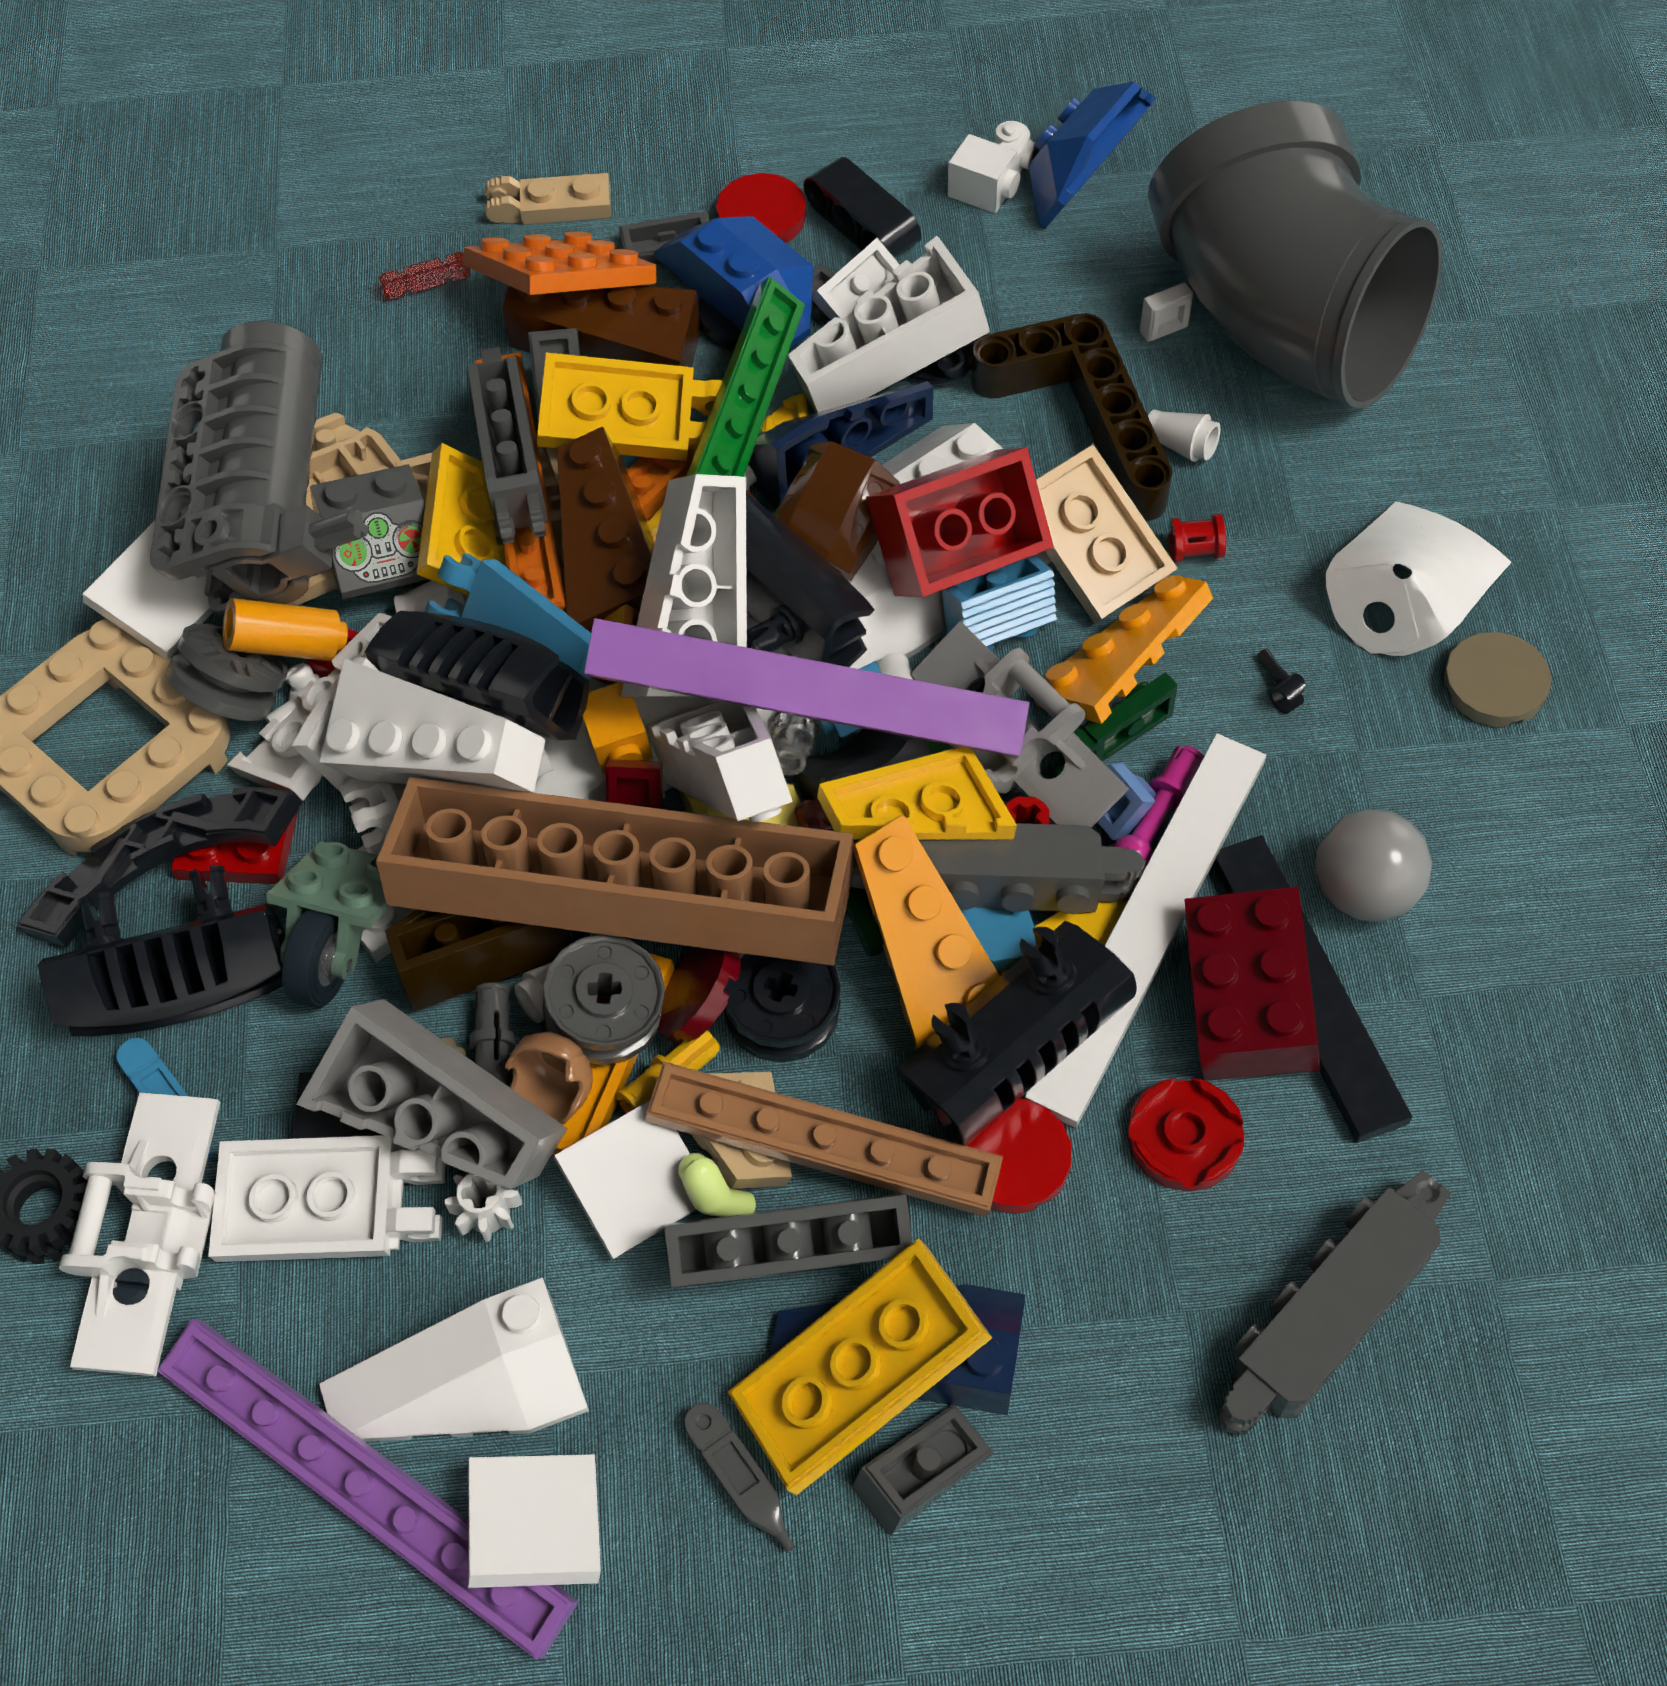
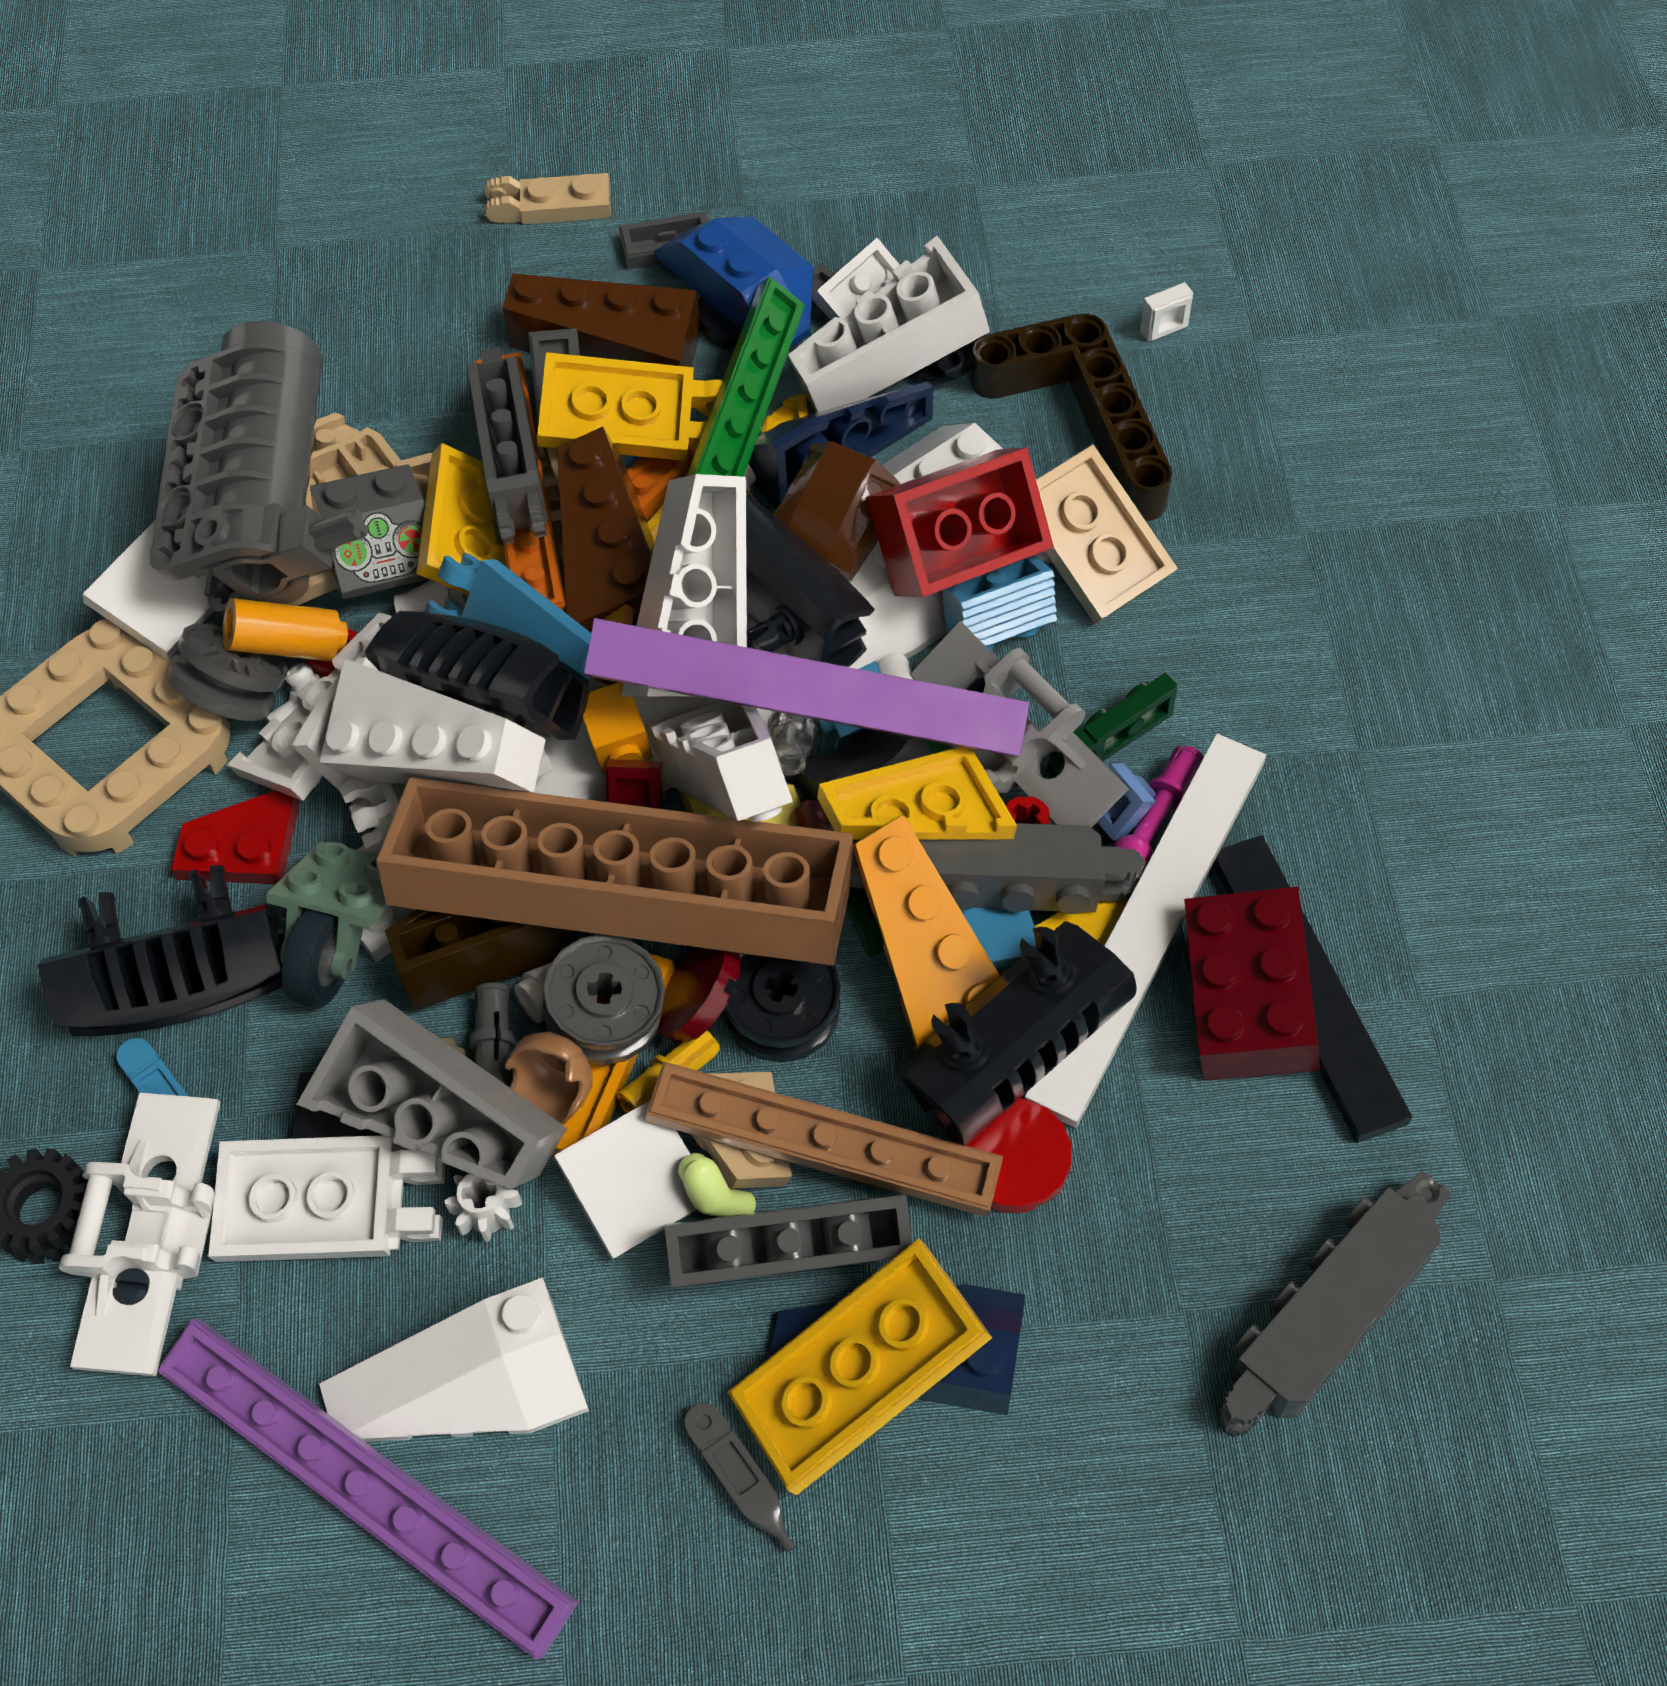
(154, 838): black tile -> none
(424, 275): clear red axle -> none
(532, 1521): white tile -> none
(559, 265): orange plate -> none
(769, 199): red tile -> none
(861, 207): black beam -> none
(920, 1468): dark grey slope -> none
(988, 171): white brick -> none
(1082, 143): blue wedge -> none
(1112, 657): light orange wing -> none
(1186, 433): white cone -> none
(1186, 1134): red tile -> none
(1213, 543): red bush -> none
(1287, 693): black hand -> none
(1295, 251): dark grey cylinder -> none
(1373, 865): light grey piece -> none
(1447, 578): white piece -> none
(1497, 679): dark tan tile -> none

